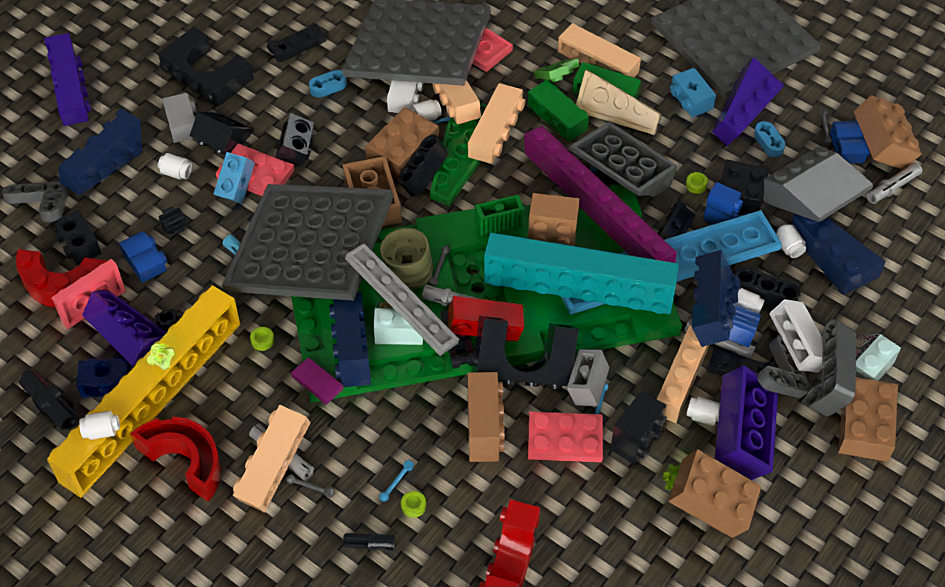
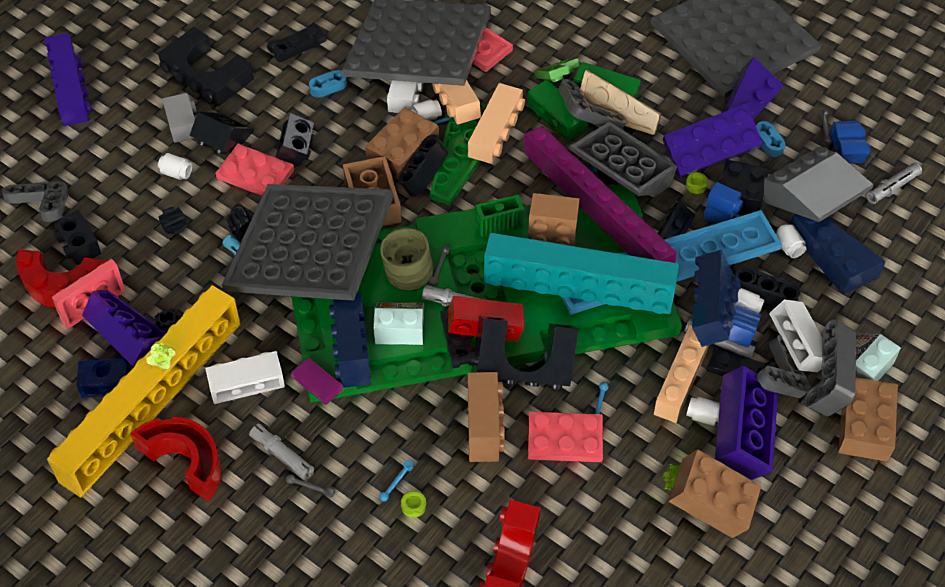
(48, 399): black piece -> none
(99, 425): white brick -> none
(102, 154): dark blue wedge -> none
(143, 256): blue brick -> none
(234, 178): dark azure brick -> none
(239, 220): none -> black gear
(245, 377): none -> white brick
(262, 338): lime tile -> none
(271, 458): light nougat brick -> none
(369, 541): black axle -> none
(402, 299): light grey tile -> none
(582, 110): none -> dark grey beam
(588, 377): light grey brick -> none
(594, 50): light nougat brick -> none
(638, 428): black brick -> none
(692, 92): dark azure brick -> none
(712, 141): none -> dark purple brick
(887, 132): medium nougat brick -> none

